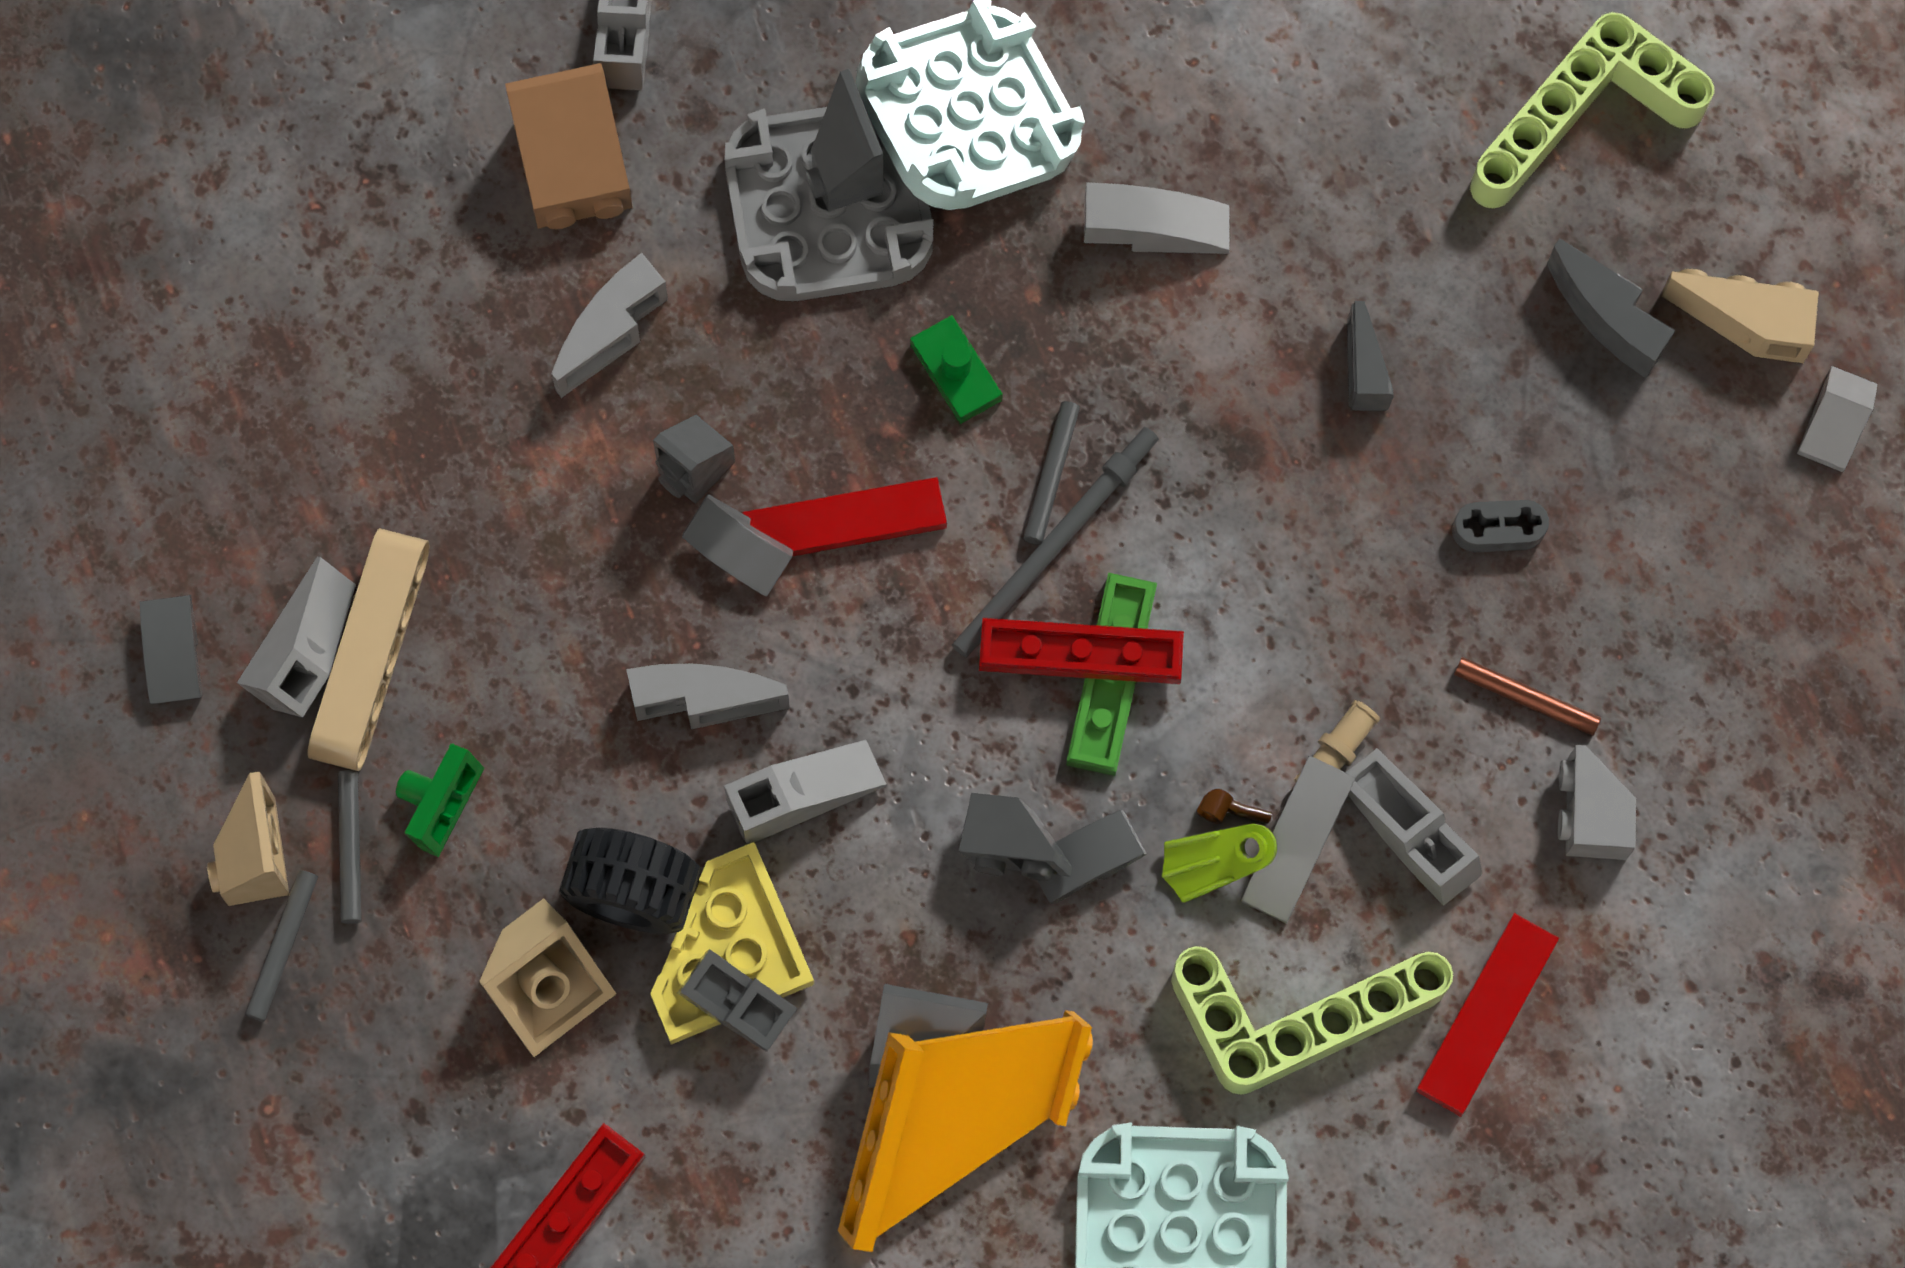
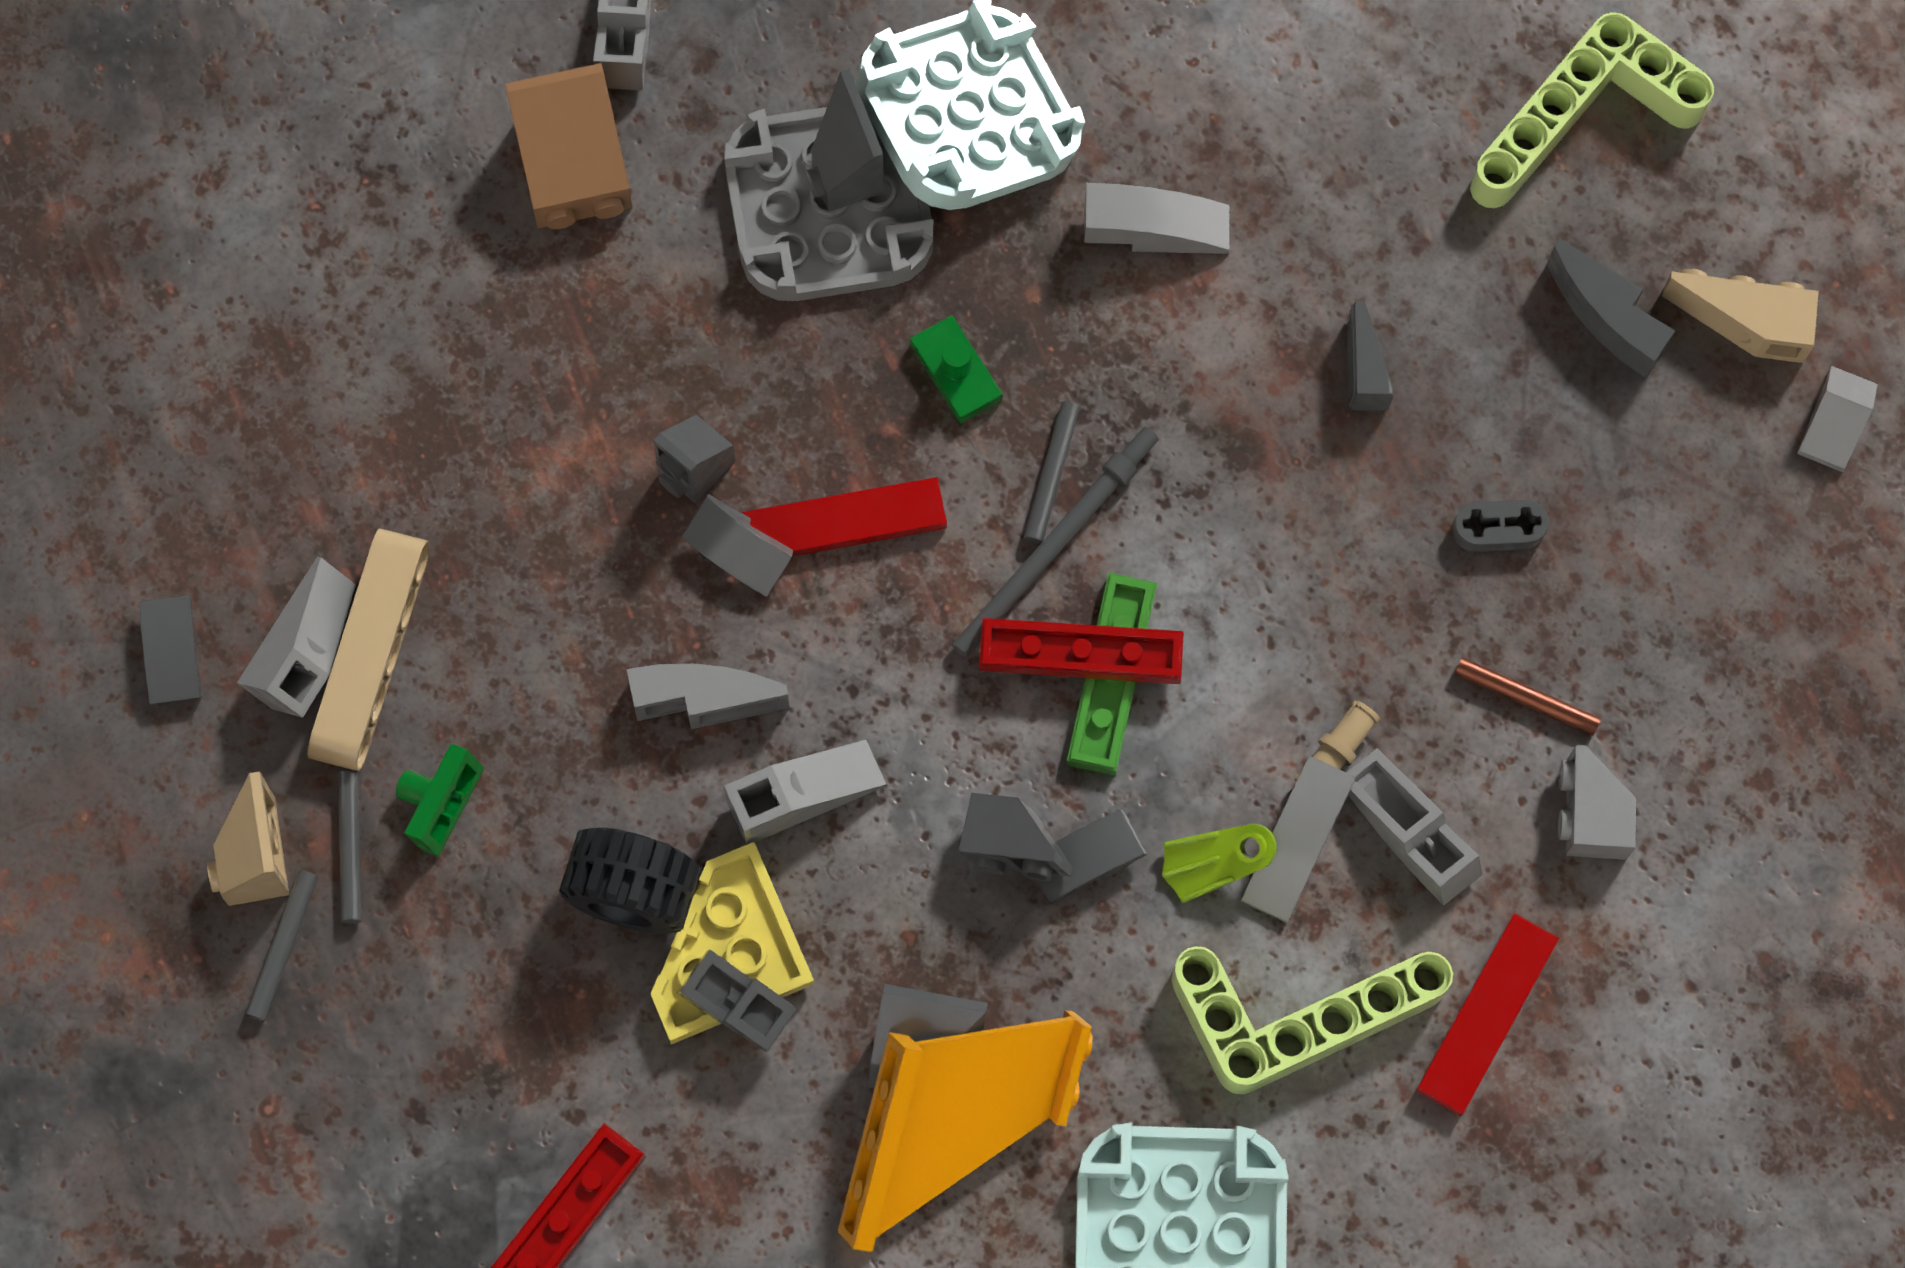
(543, 977): tan slope -> none
(609, 324): light grey slope -> none
(1219, 802): reddish brown hand -> none

